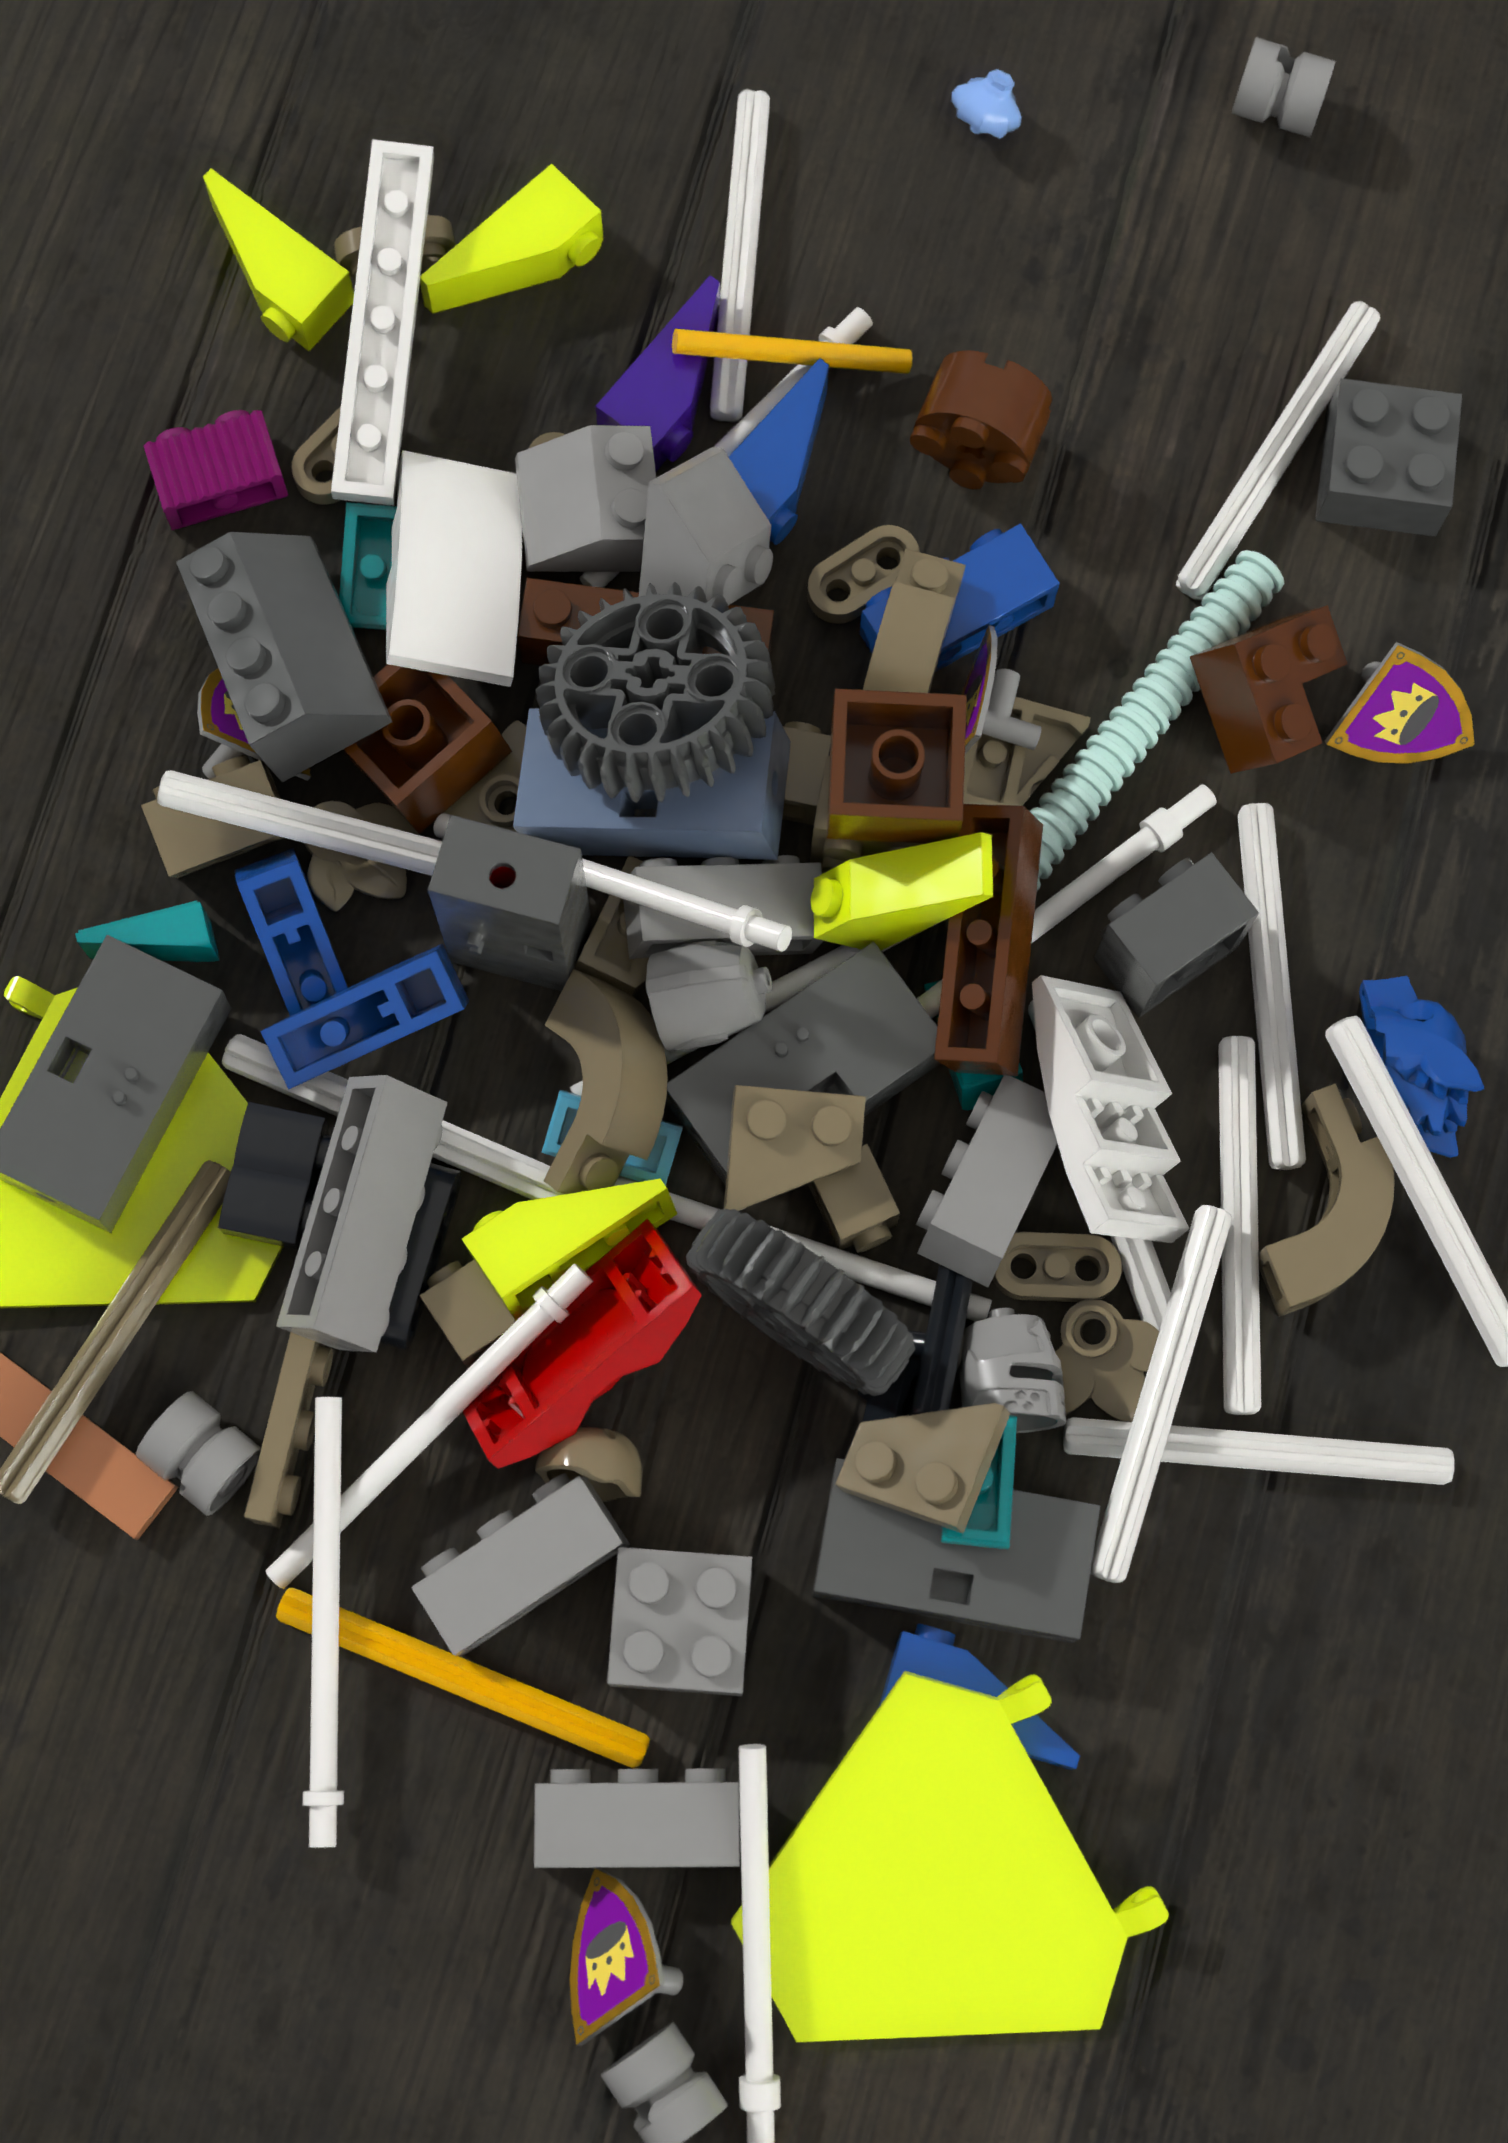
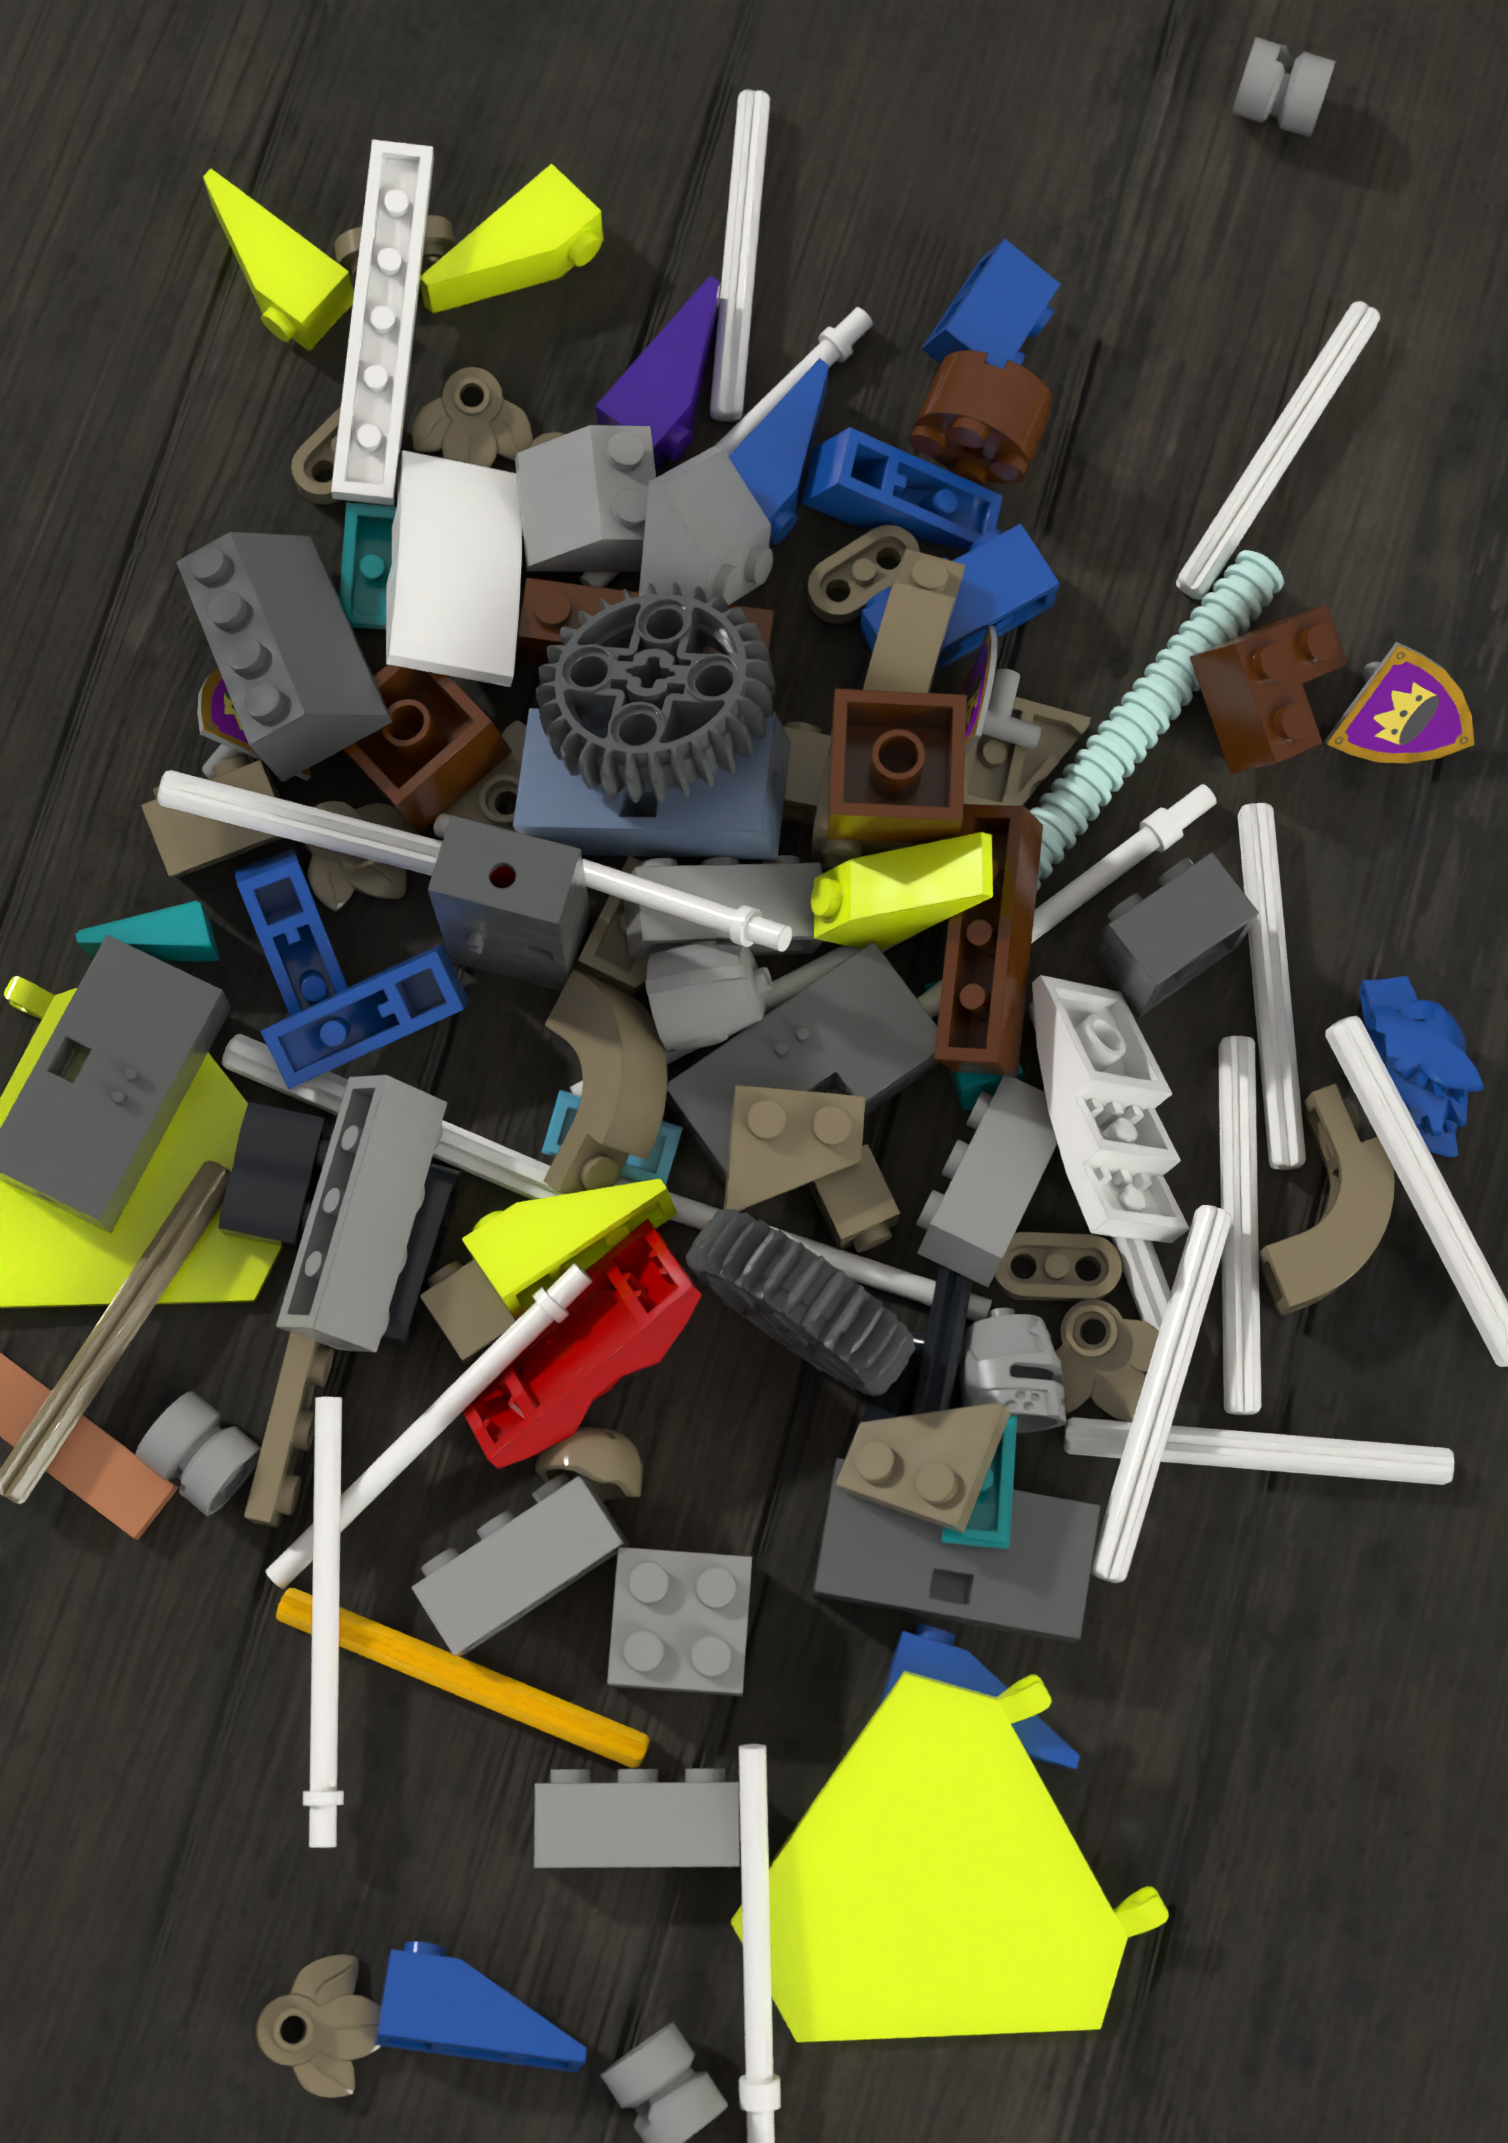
(215, 468): magenta brick -> none
(334, 2023): none -> dark tan plate
(456, 2011): none -> blue slope
(476, 432): none -> dark tan plate
(614, 1958): shield -> none
(791, 351): yellow bar -> none
(882, 485): none -> blue slope
(988, 104): light blue piece -> none
(996, 308): none -> blue brick
(1389, 457): dark grey brick -> none

